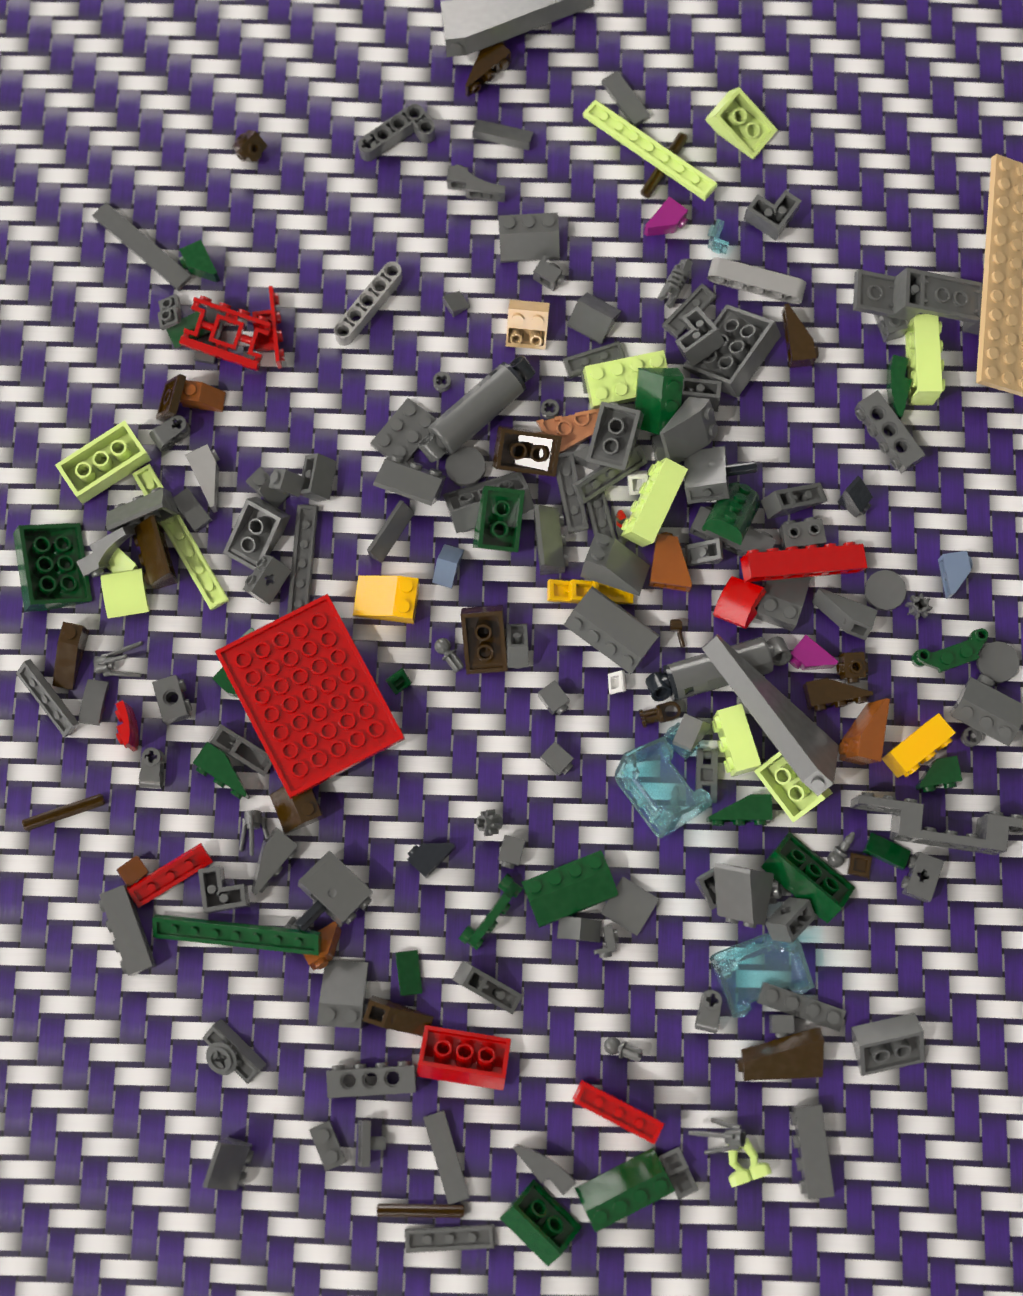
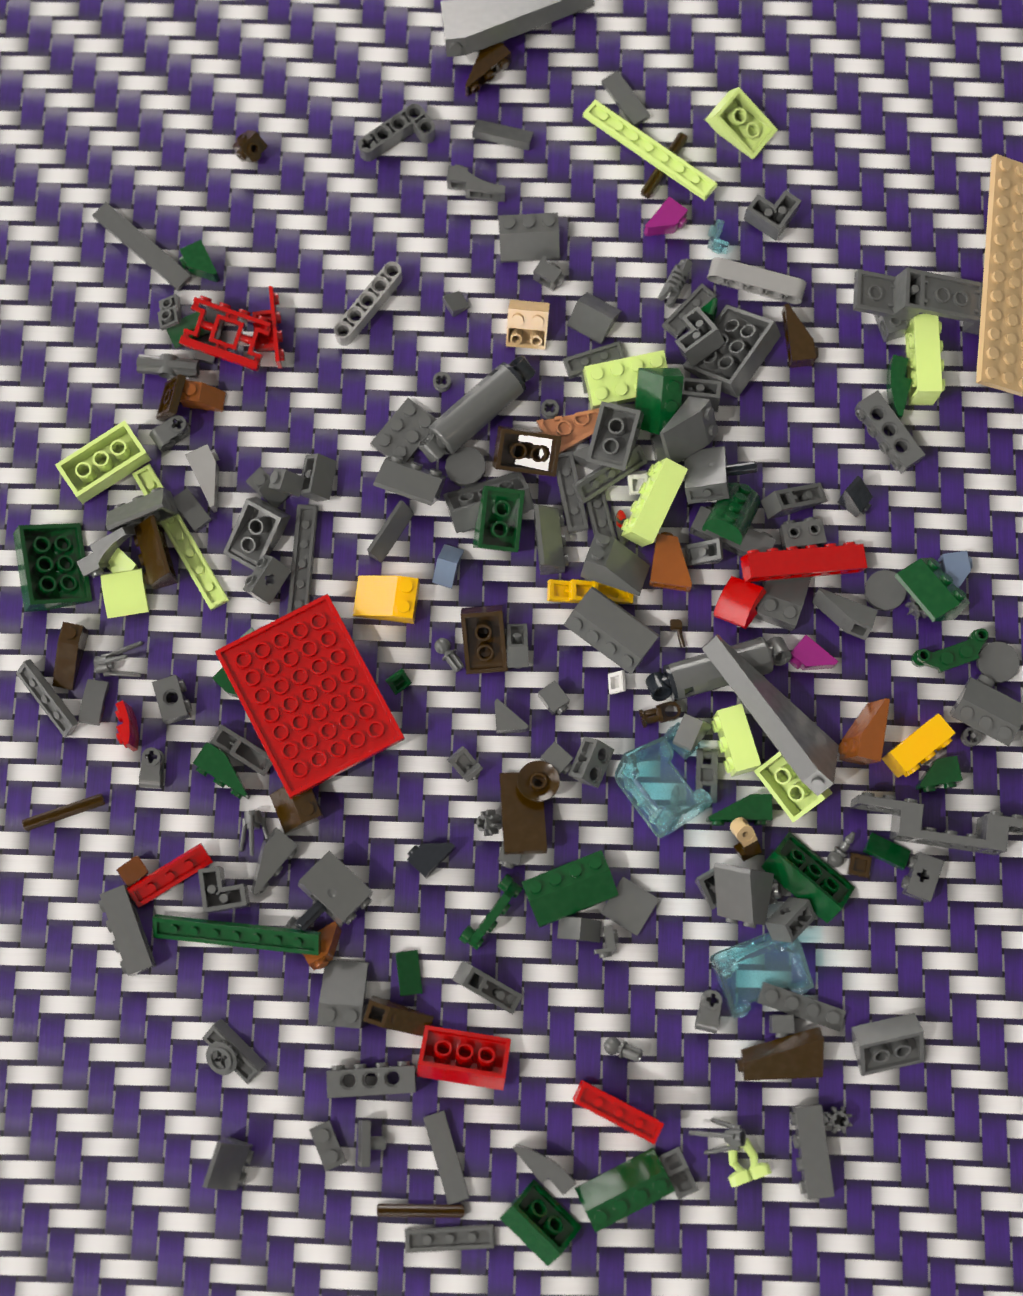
(168, 366): none -> dark grey piece
(465, 764): none -> dark grey bracket
(507, 720): none -> dark grey slope
(521, 819): none -> dark brown tile
(535, 772): none -> dark brown dish
(591, 762): none -> dark grey brick
(710, 309): none -> dark green slope
(747, 841): none -> leg
(830, 692): dark brown slope -> none
(832, 1117): none -> dark grey gear
(852, 667): dark brown brick -> none
(933, 589): none -> dark green slope

